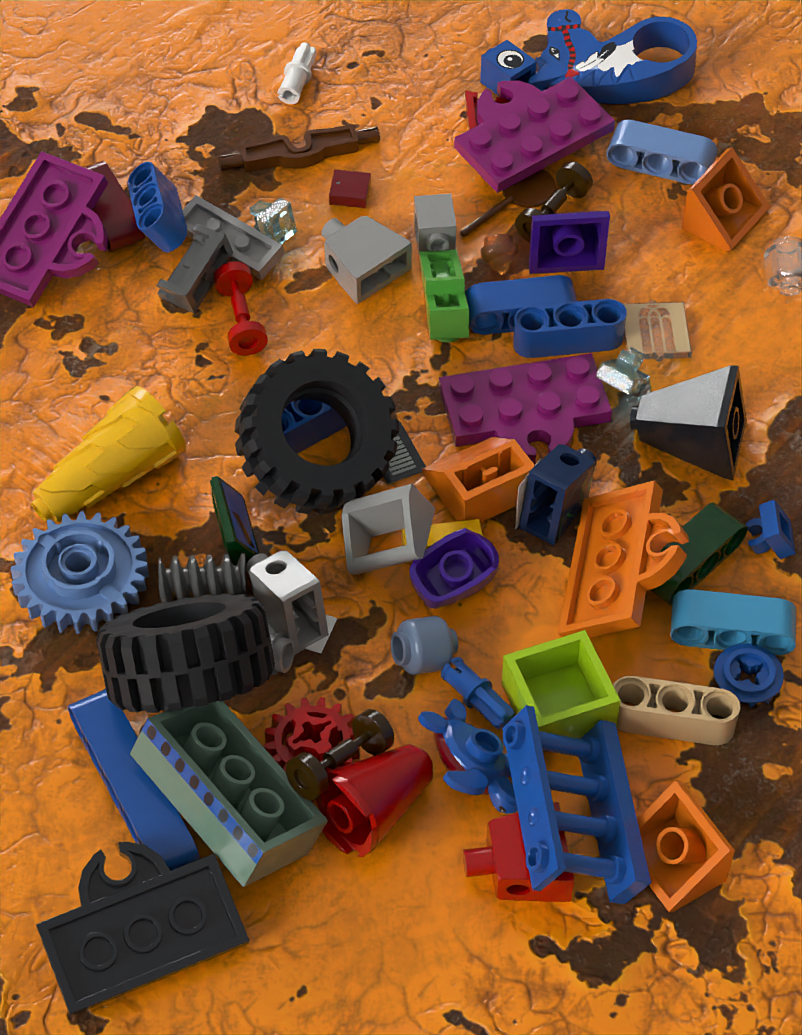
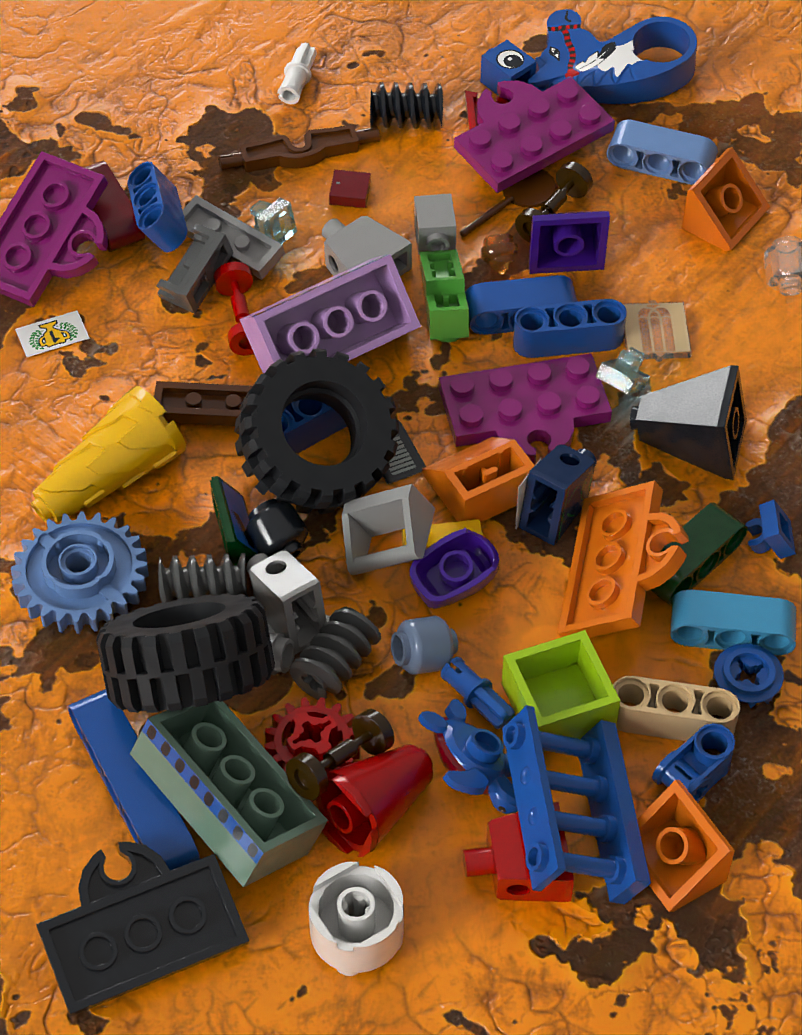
(52, 333): none -> white sticker
(200, 402): none -> reddish brown plate
(276, 528): none -> black head
(334, 653): none -> dark grey piece
(339, 314): none -> lavender brick
(356, 917): none -> white brick
(406, 105): none -> black piece
(693, 765): none -> blue piece

